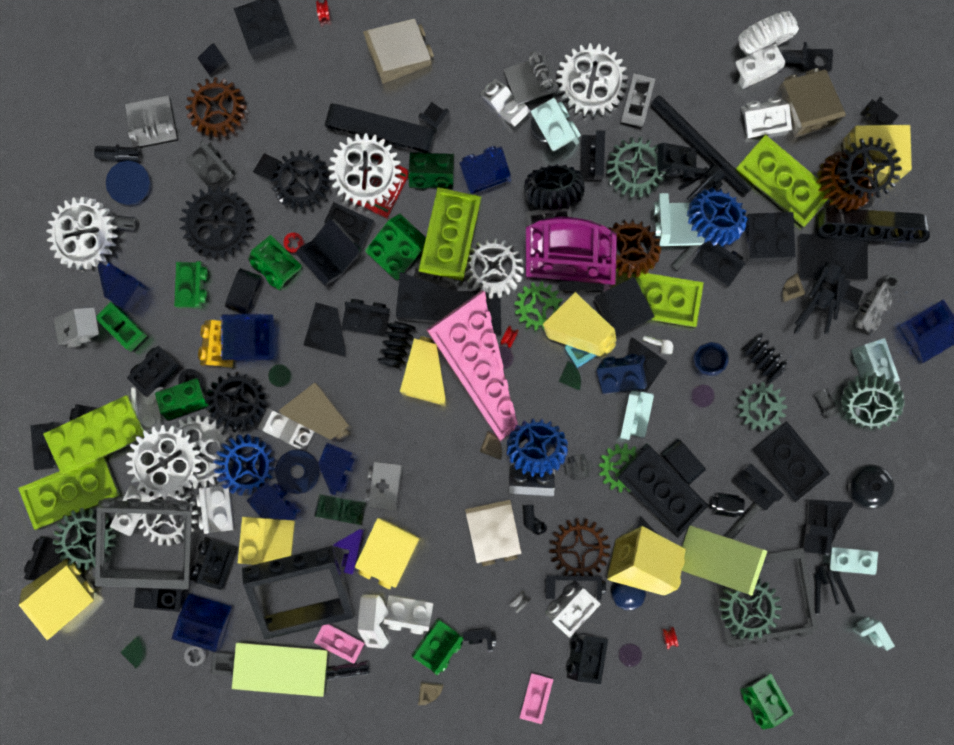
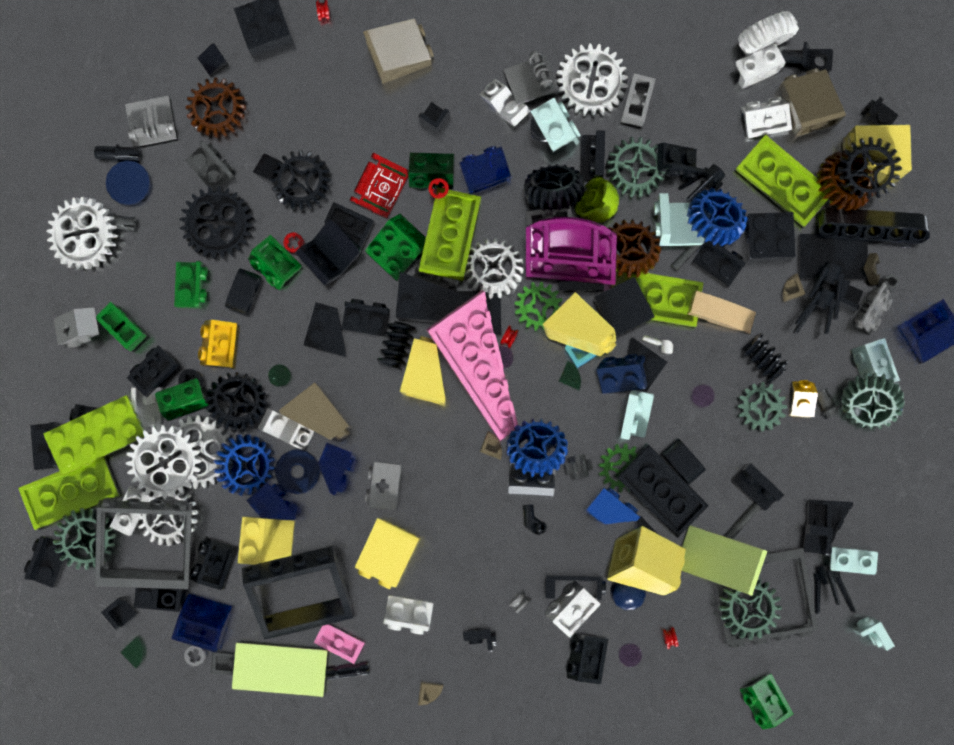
(56, 598): light yellow slope -> none
(119, 612): none -> black panel
(121, 290): clear blue slope -> none
(215, 509): white bracket -> none
(247, 337): clear blue slope -> none
(339, 509): clear green slope -> none
(352, 543): dark purple slope -> none
(371, 614): white slope -> none
(384, 171): white gear -> none
(392, 130): black beam -> none
(438, 647): green bracket -> none
(440, 194): none -> red bush
(493, 532): slope -> none
(536, 698): bright pink plate -> none
(578, 533): reddish brown gear -> none
(599, 201): none -> lime cylinder
(609, 510): none -> blue slope
(701, 144): black axle -> none
(711, 359): dark blue hair -> none
(721, 312): none -> tan slope
(727, 505): black brick -> none
(790, 461): black tile -> none
(803, 398): none -> bracket
(870, 486): black cylinder -> none
(871, 269): none -> dark tan tile

